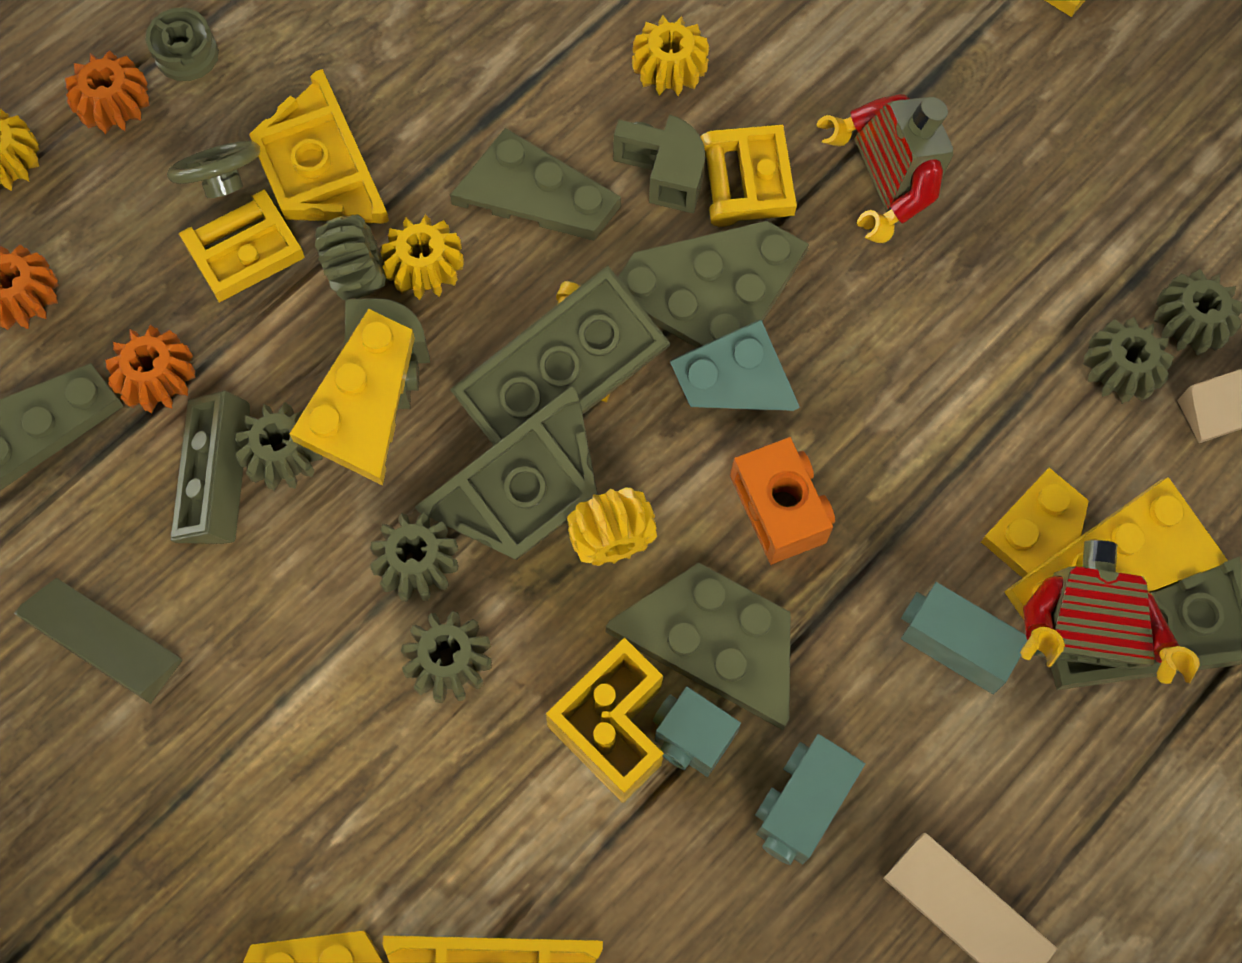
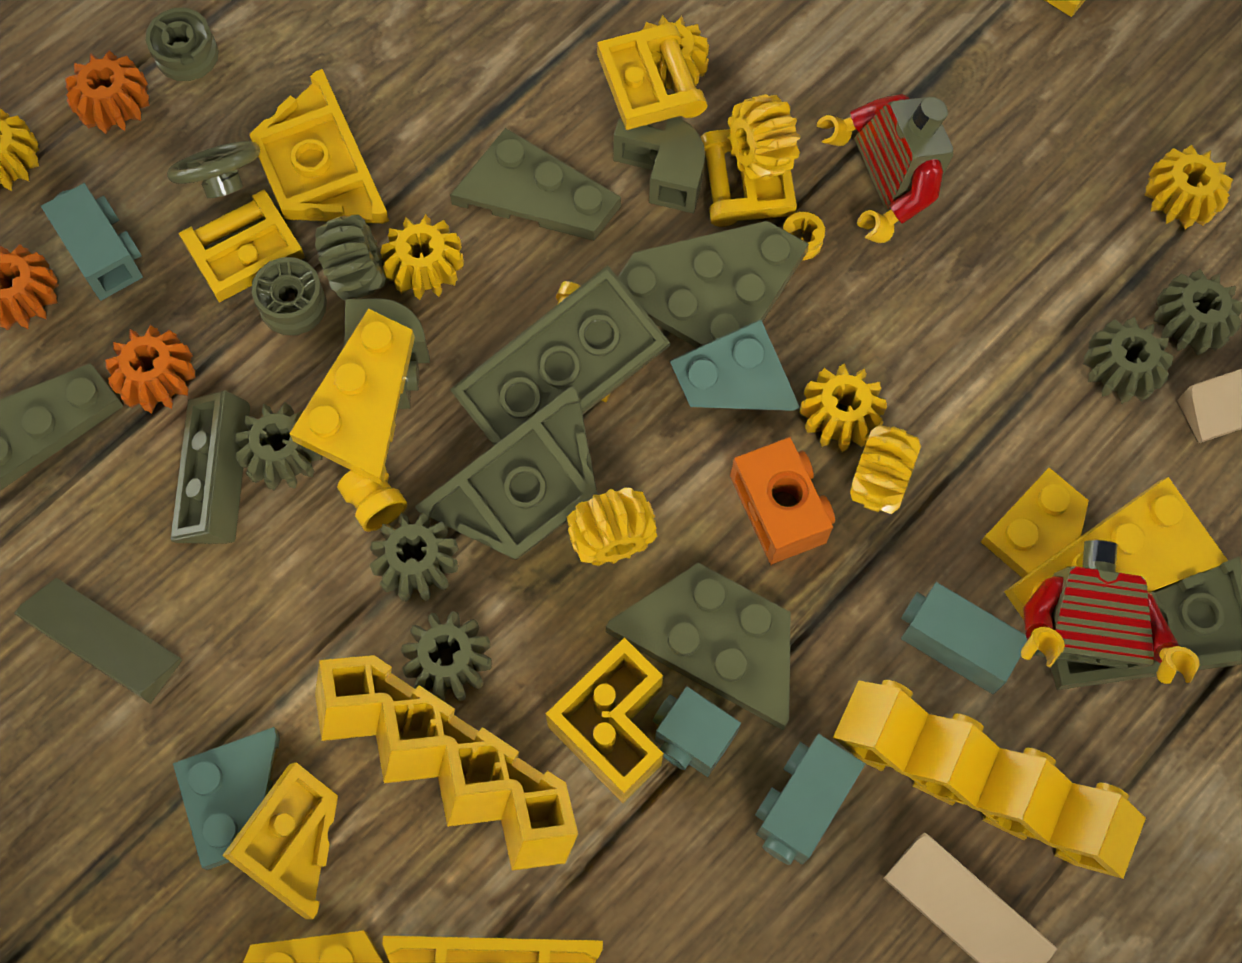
(92, 241): none -> sand green brick
(224, 790): none -> sand green wing
(271, 291): none -> olive wheel
(288, 839): none -> yellow wing
(373, 501): none -> yellow wheel
(424, 740): none -> yellow brick
(637, 82): none -> yellow plate
(763, 136): none -> yellow gear
(811, 223): none -> yellow bush
(844, 389): none -> yellow gear
(885, 469): none -> yellow gear
(1011, 788): none -> yellow brick
(1188, 187): none -> yellow gear

